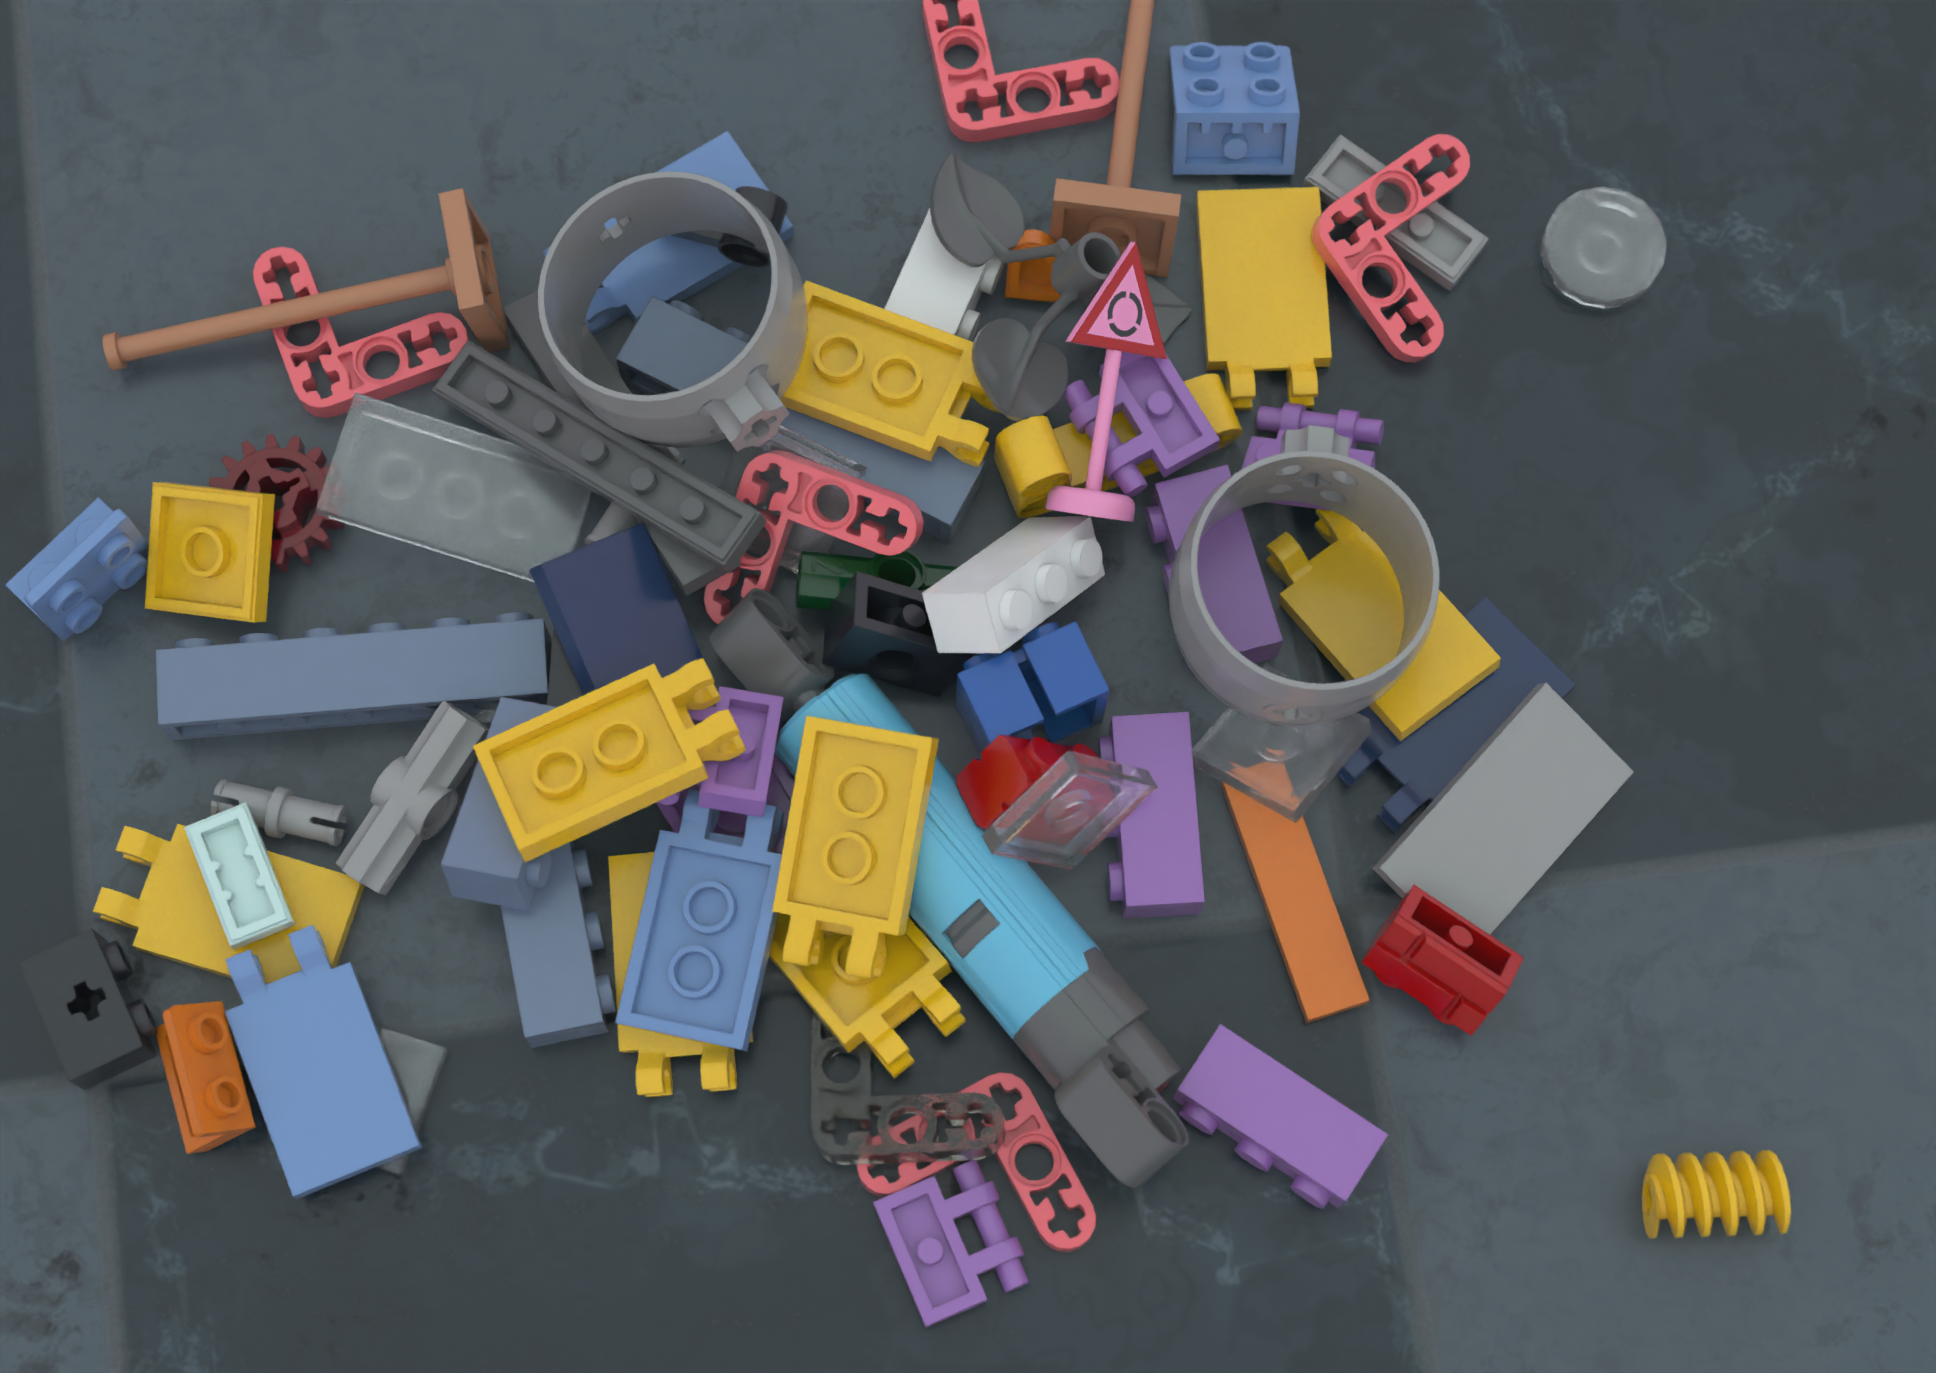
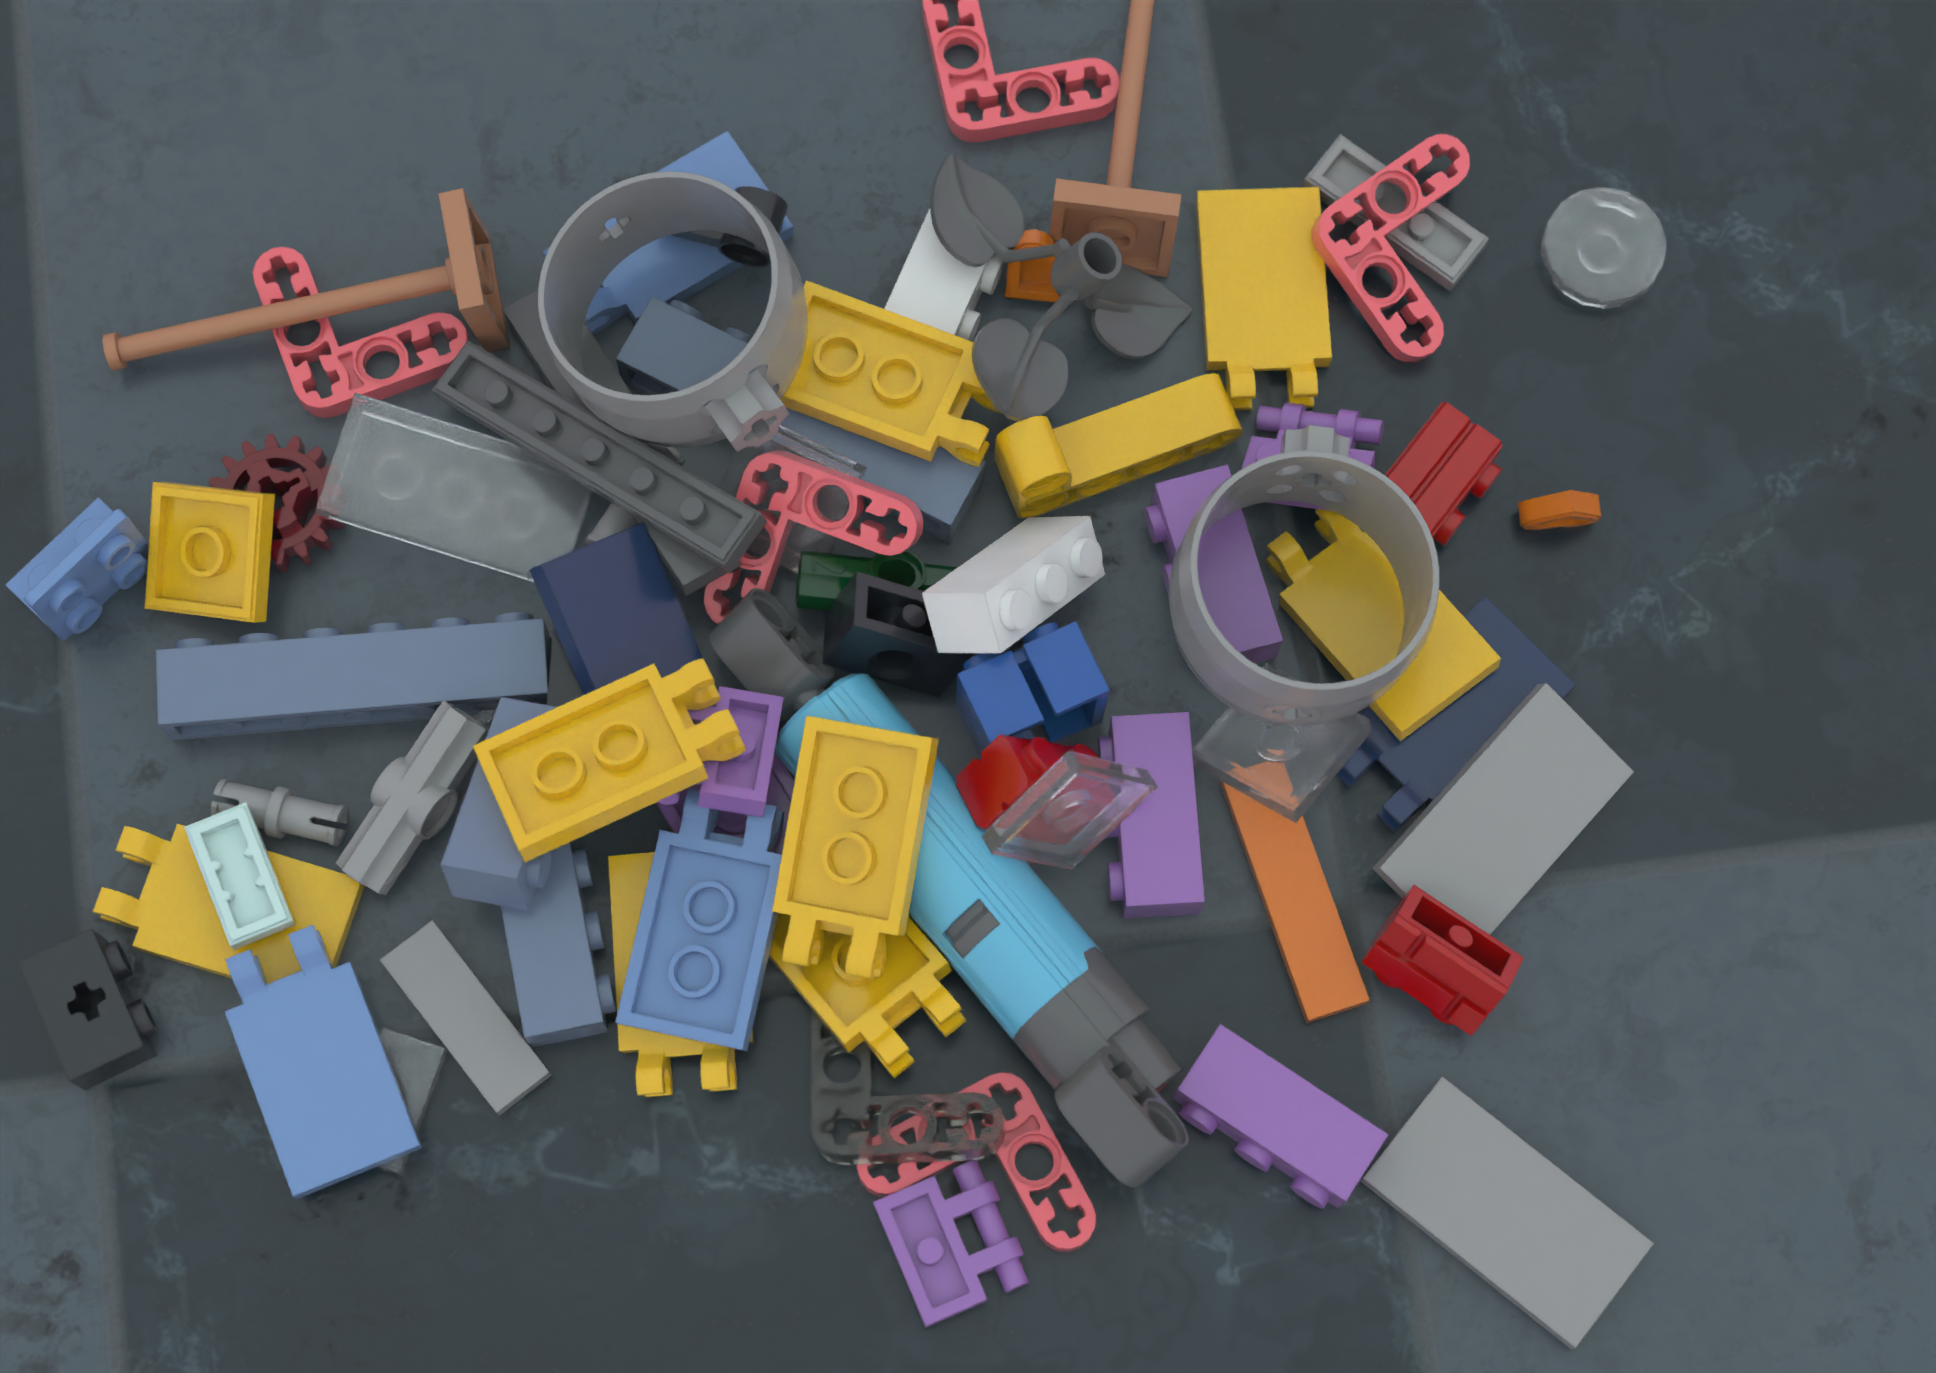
(203, 1075): orange bracket -> none
(465, 1018): none -> light grey tile
(1119, 321): bright pink piece -> none
(1161, 414): medium lavender plate -> none
(1233, 110): medium blue bracket -> none
(1444, 466): none -> red brick
(1507, 1213): none -> light grey tile
(1559, 510): none -> orange tile
(1715, 1191): yellow piece -> none

